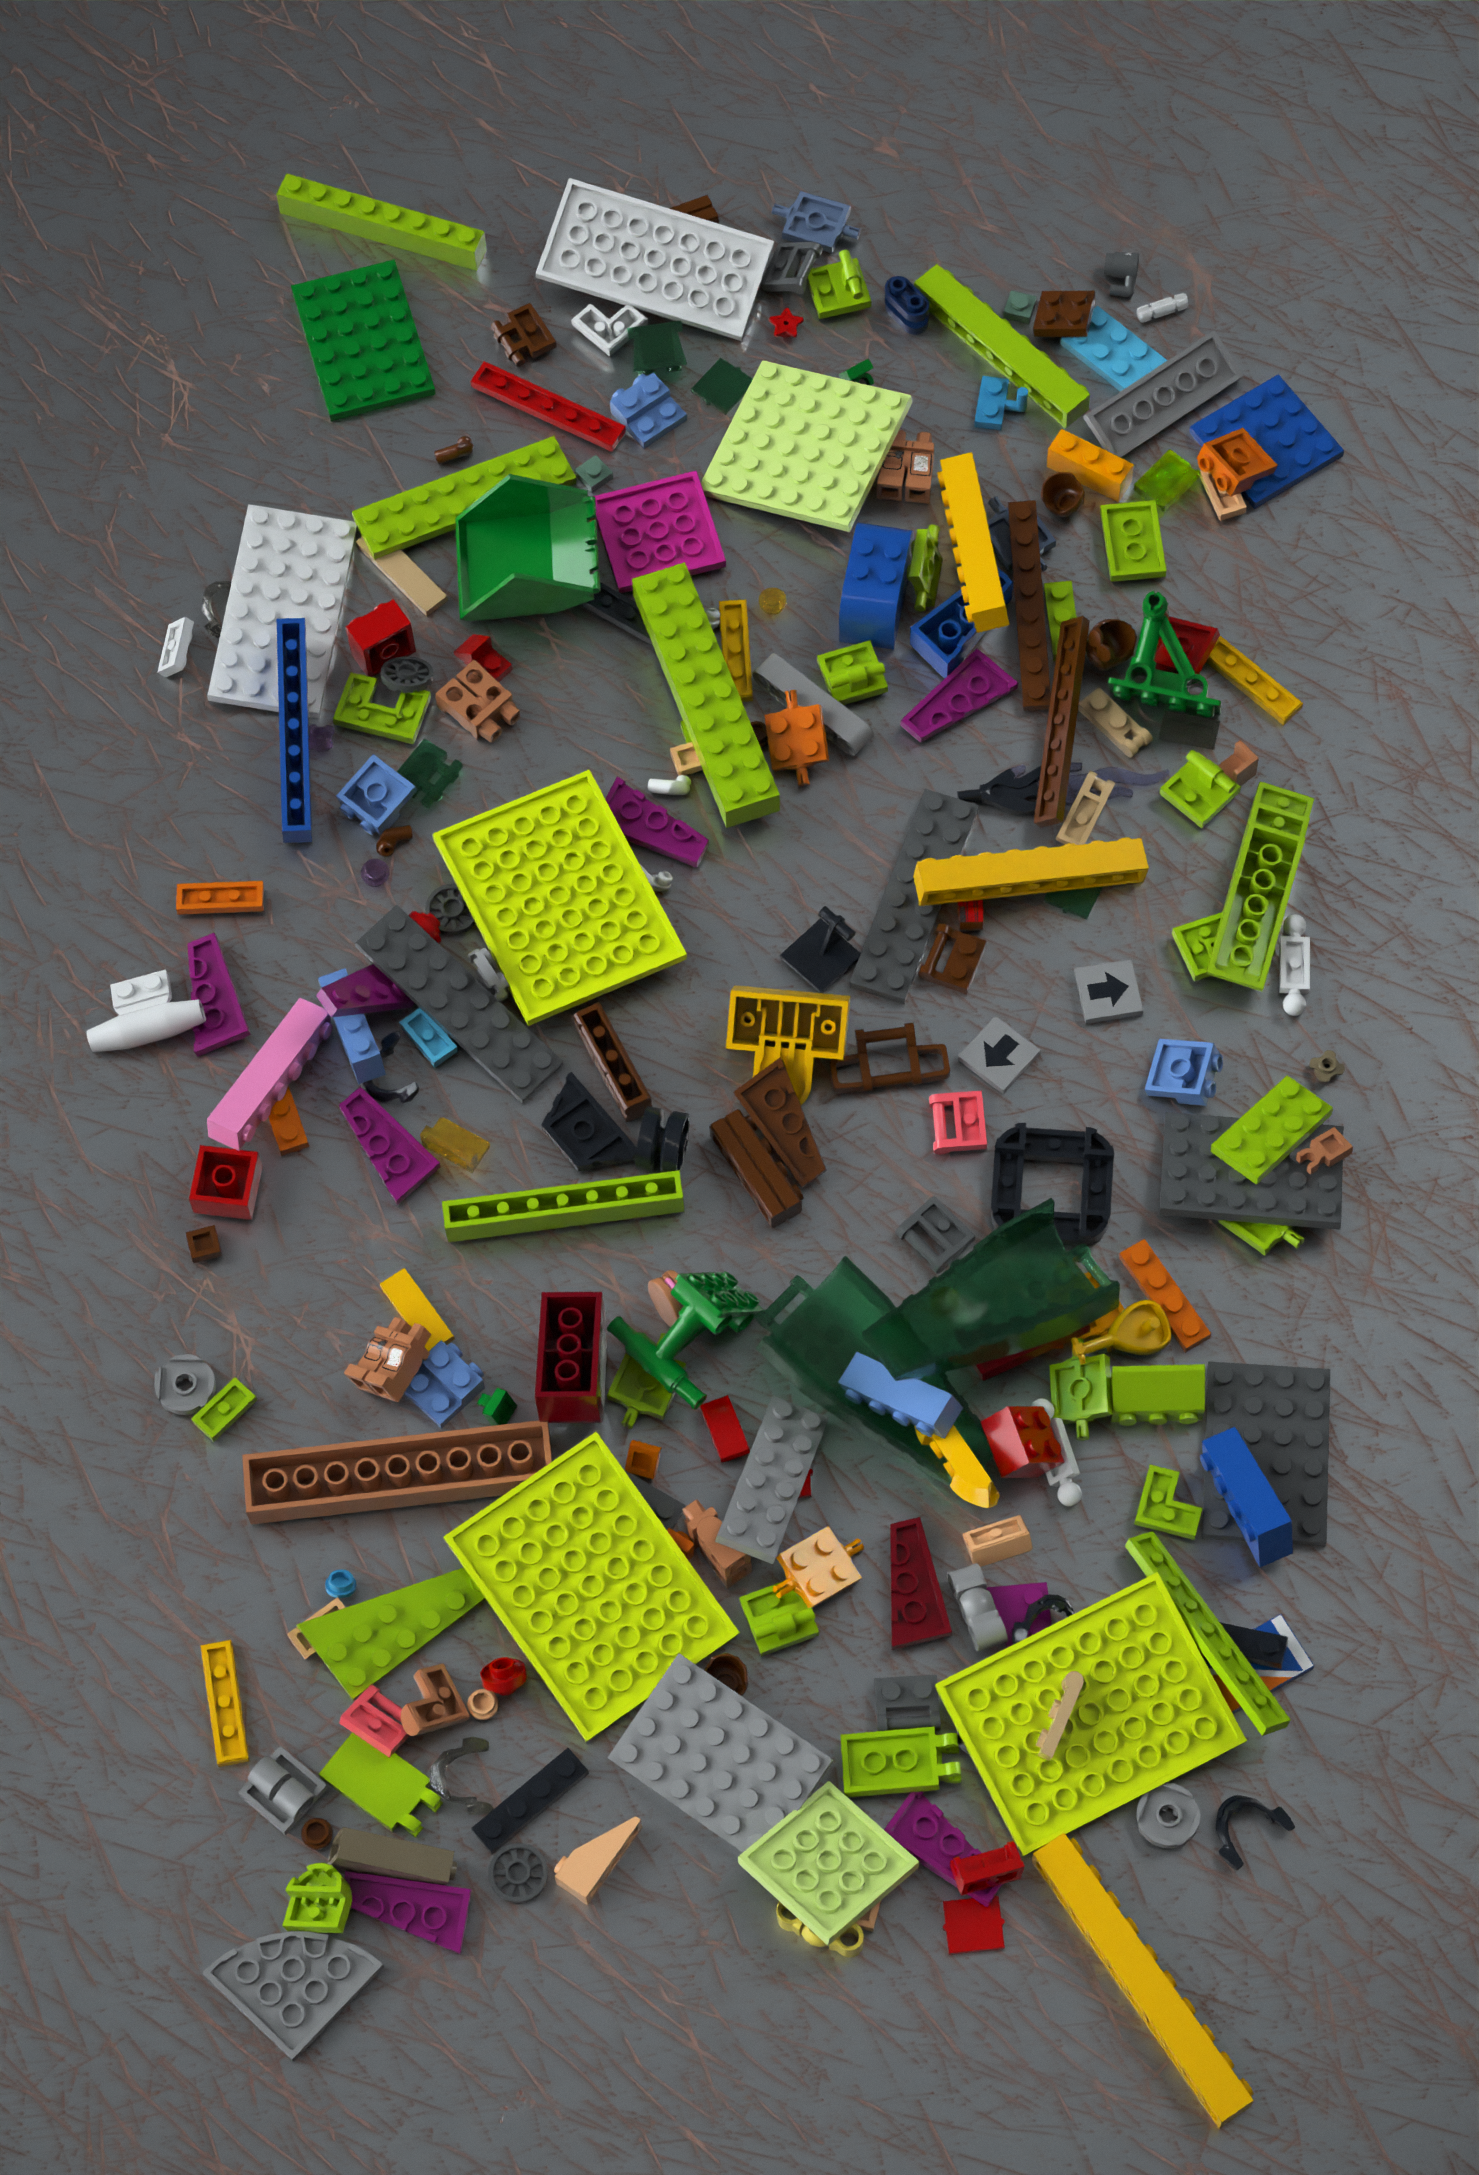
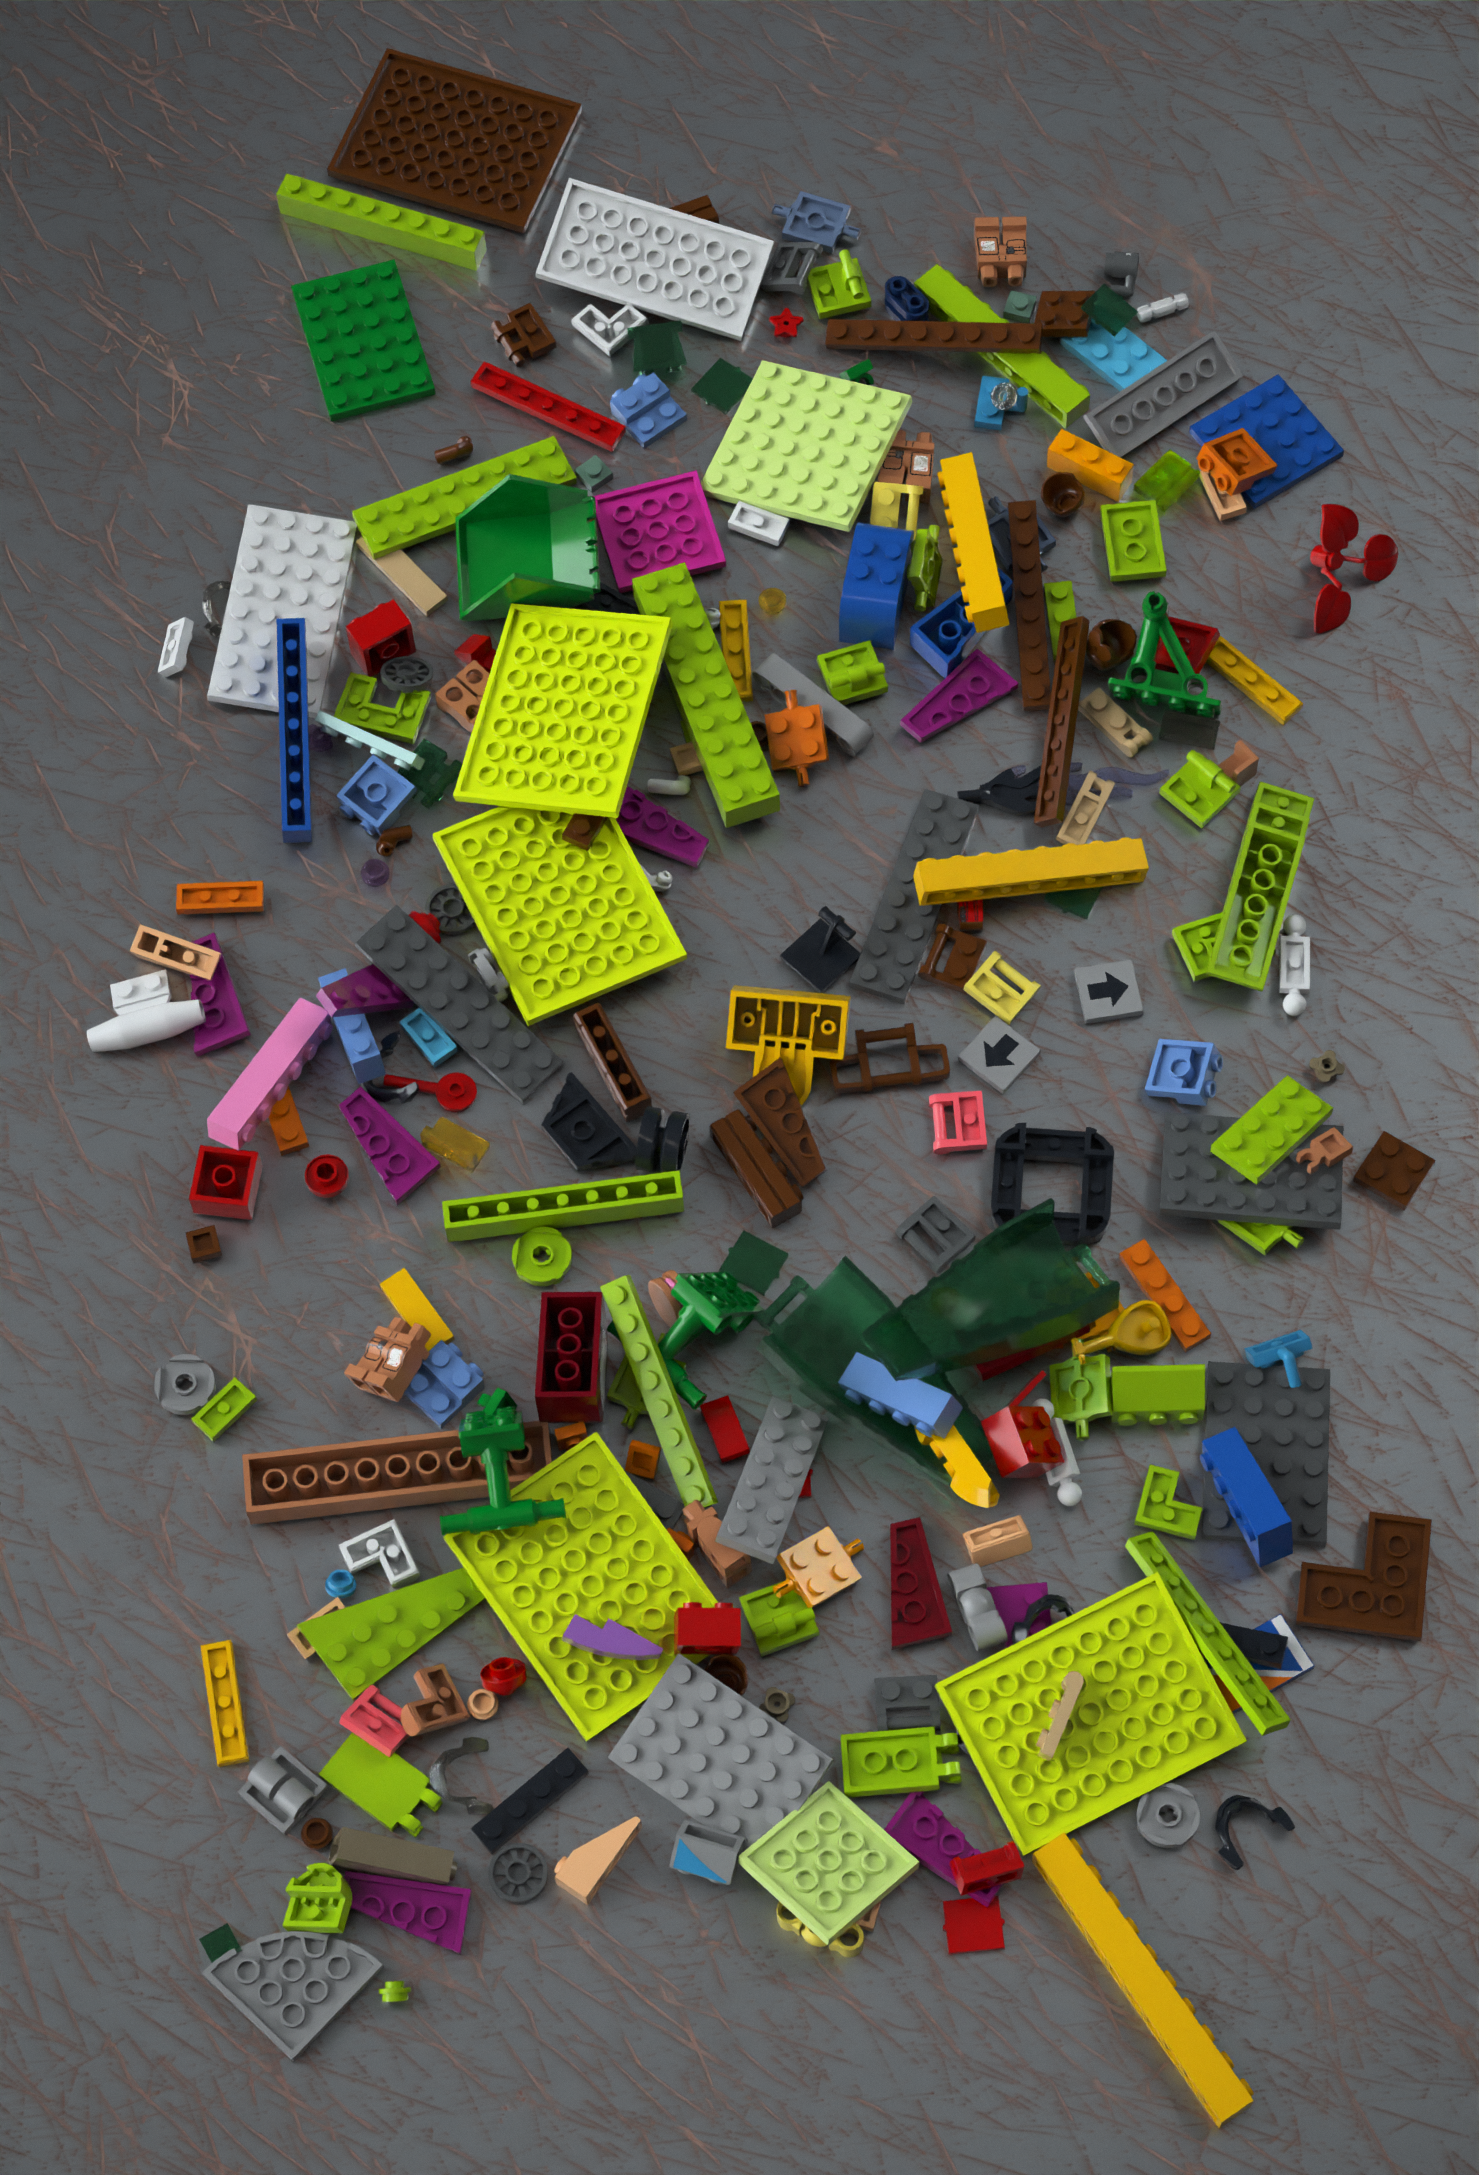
(174, 953): none -> light nougat slope
(219, 1942): none -> clear green plate
(326, 1176): none -> red plate
(359, 737): none -> light aqua plate
(382, 1545): none -> white brick
(394, 1991): none -> lime plate
(453, 1091): none -> red piece
(455, 140): none -> reddish brown plate
(491, 1440): none -> green plate
(531, 1244): none -> lime plate
(563, 710): none -> neon yellow plate
(570, 1435): none -> orange plate
(583, 830): none -> reddish brown plate
(611, 1641): none -> medium lavender slope
(658, 1392): none -> lime plate
(706, 1852): none -> light grey brick
(707, 1629): none -> red brick
(754, 1262): none -> clear green piece
(758, 523): none -> white plate
(775, 1695): none -> dark tan plate
(886, 504): none -> light yellow plate
(934, 336): none -> reddish brown plate
(997, 994): none -> light yellow plate
(998, 393): none -> clear smoke plate
(1001, 260): none -> nougat hips
(1029, 1386): none -> red piece
(1109, 310): none -> clear green piece
(1283, 1347): none -> dark azure plate
(1338, 528): none -> red plant
(1384, 1596): none -> reddish brown plate
(1394, 1170): none -> reddish brown plate

